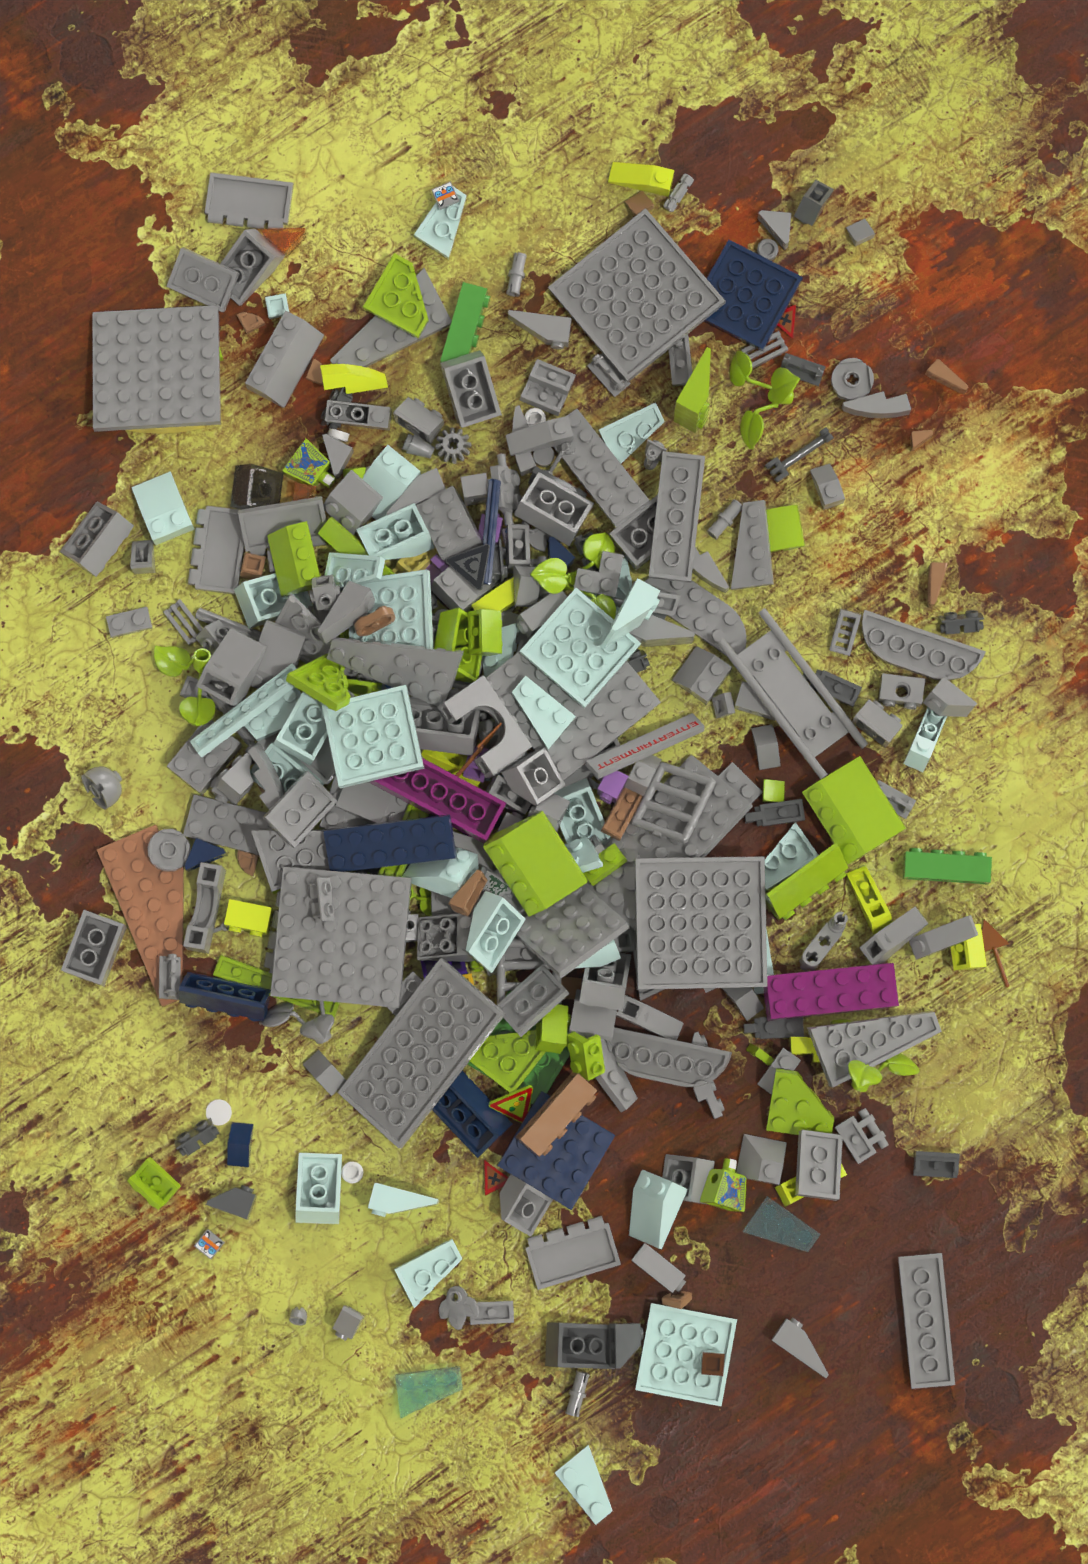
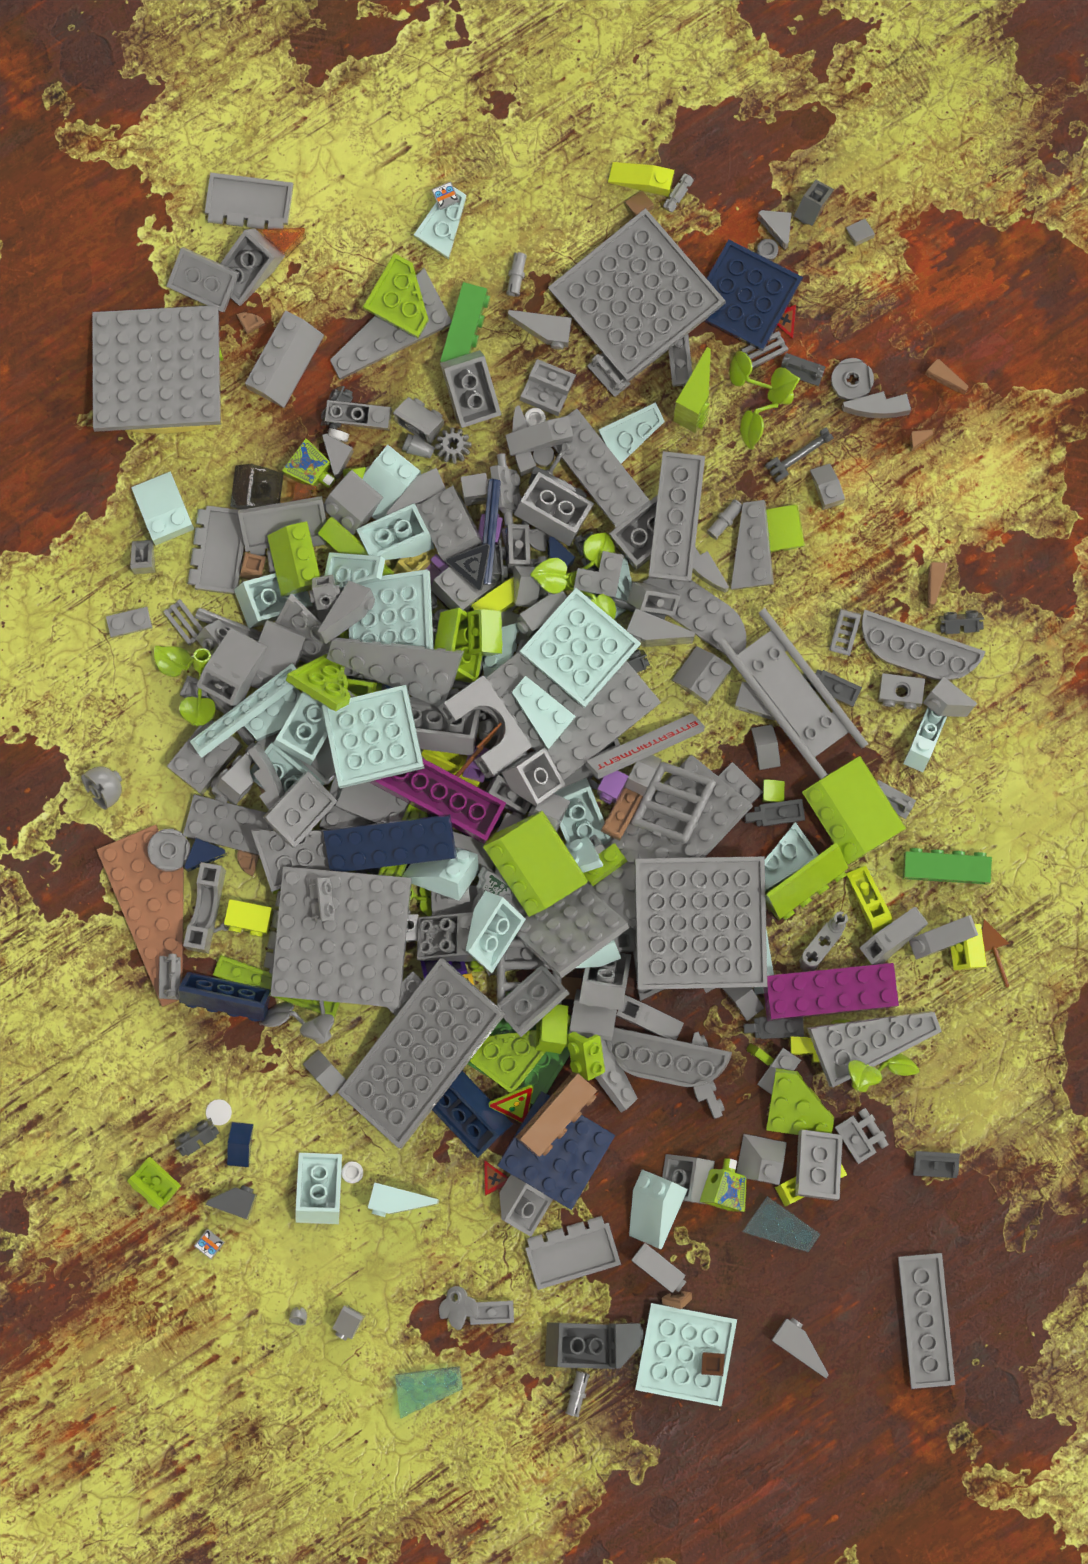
(93, 948): light grey brick -> none
(97, 538): light grey slope -> none
(276, 305): light aqua tile -> none
(315, 373): medium nougat tile -> none
(352, 377): neon yellow slope -> none
(375, 621): medium nougat plate -> none
(427, 1270): light aqua wing -> none
(468, 894): medium nougat slope -> none
(585, 1484): light aqua wing -> none
(635, 608): light aqua slope -> none
(653, 452): light grey hinge -> none
(723, 705): light grey plate -> none
(877, 723): light grey slope -> none

